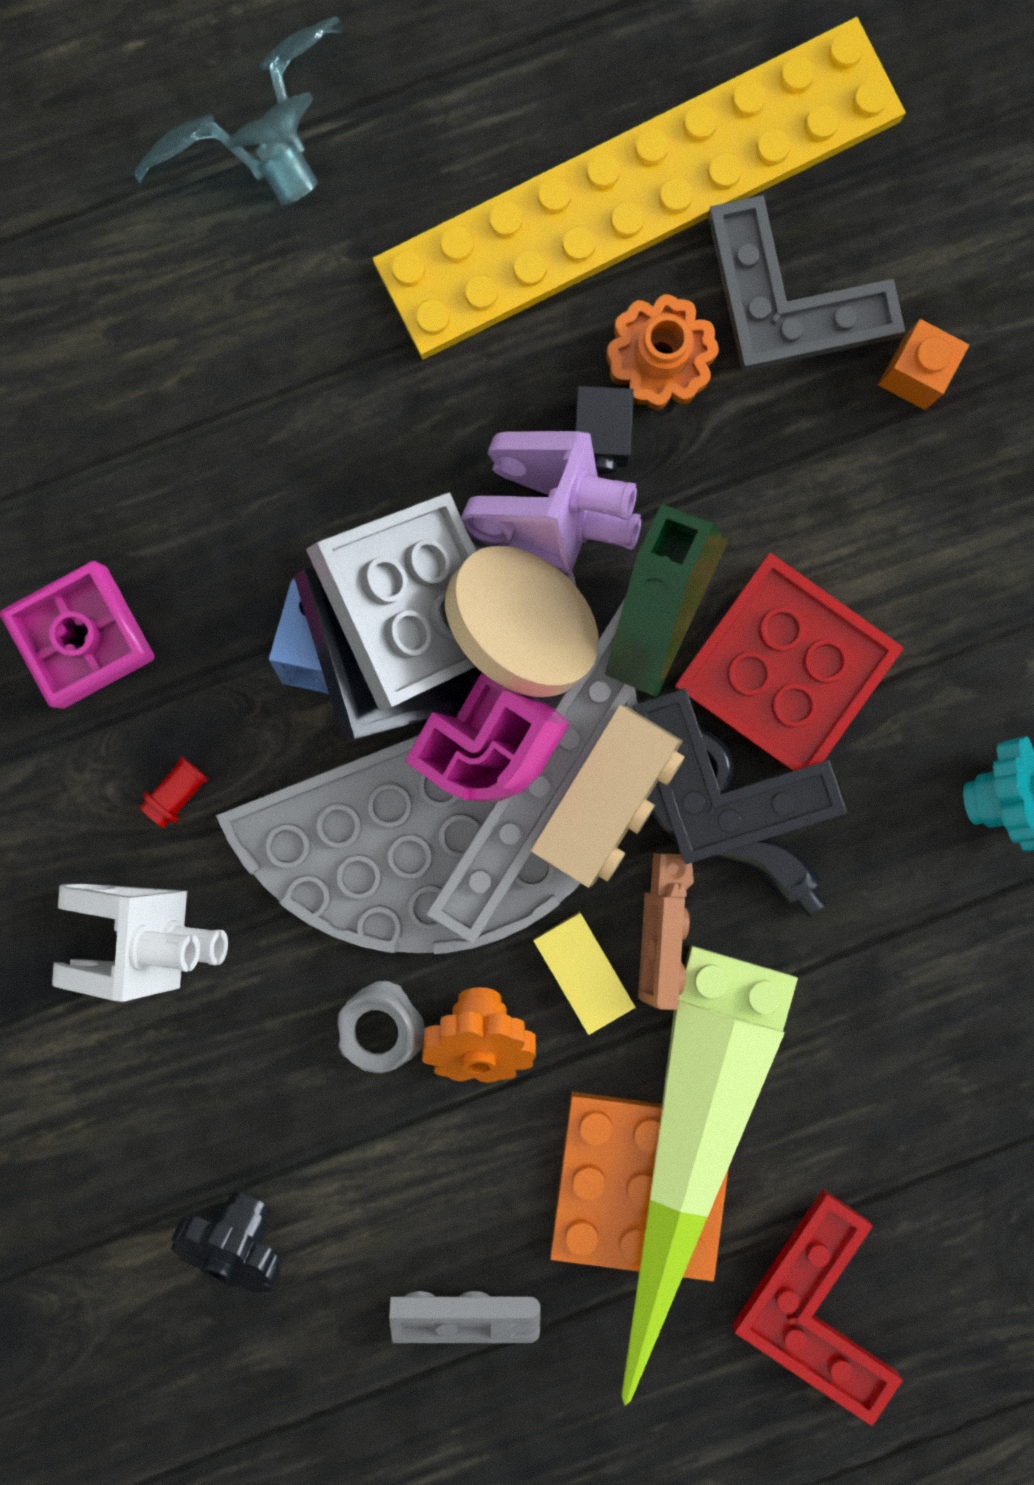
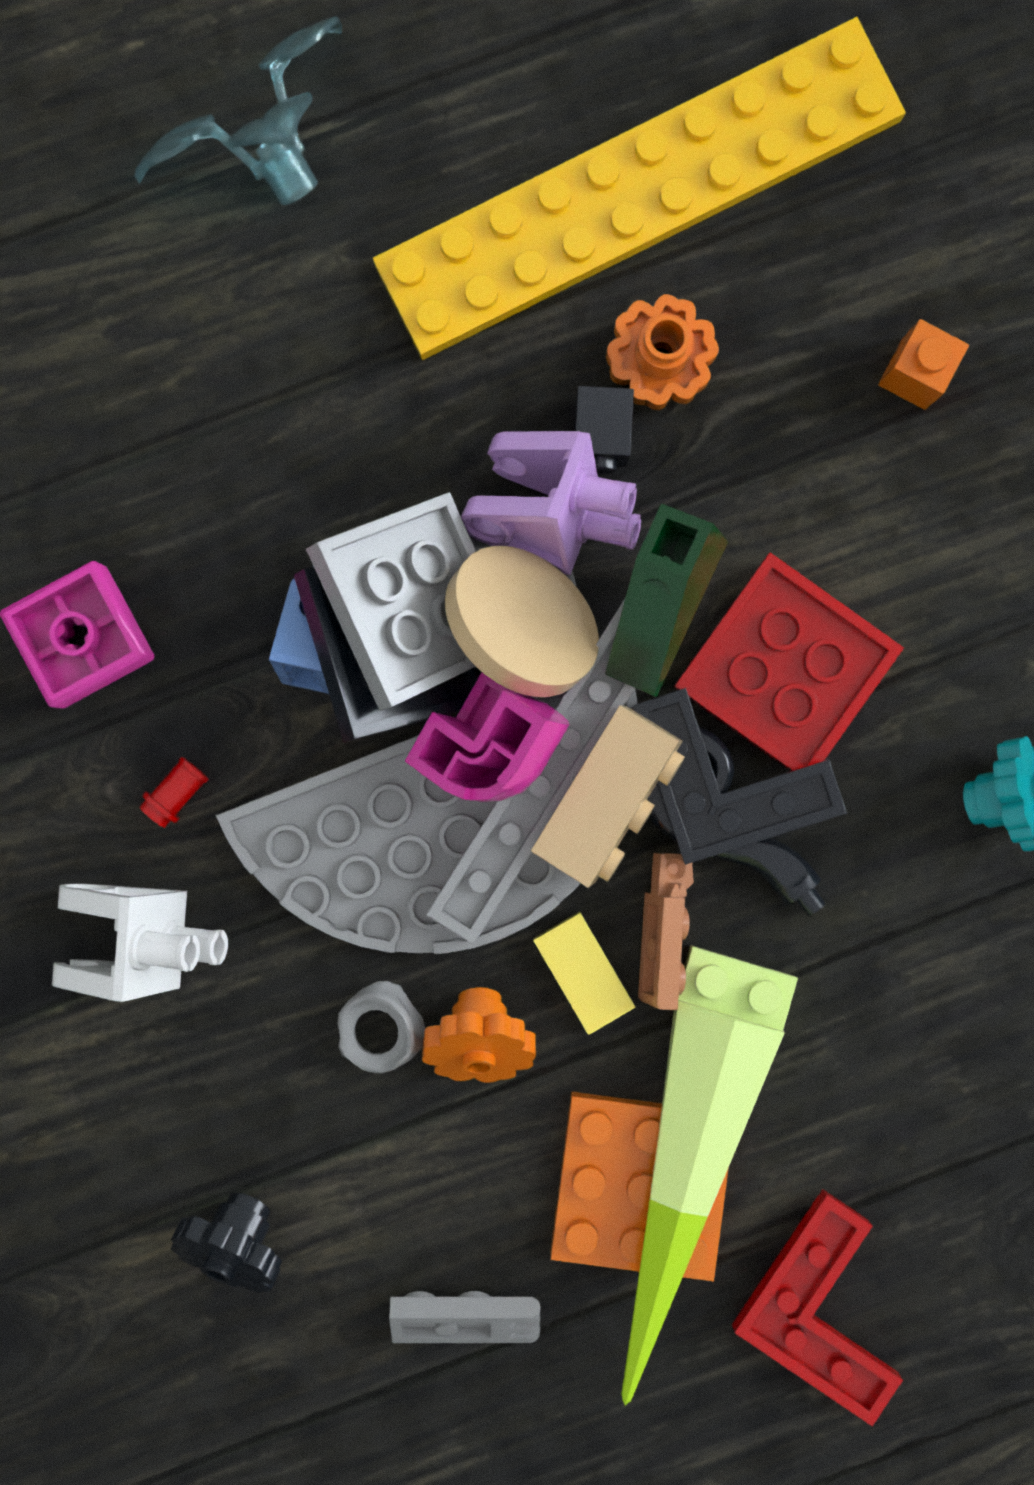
(777, 330): dark grey plate -> none

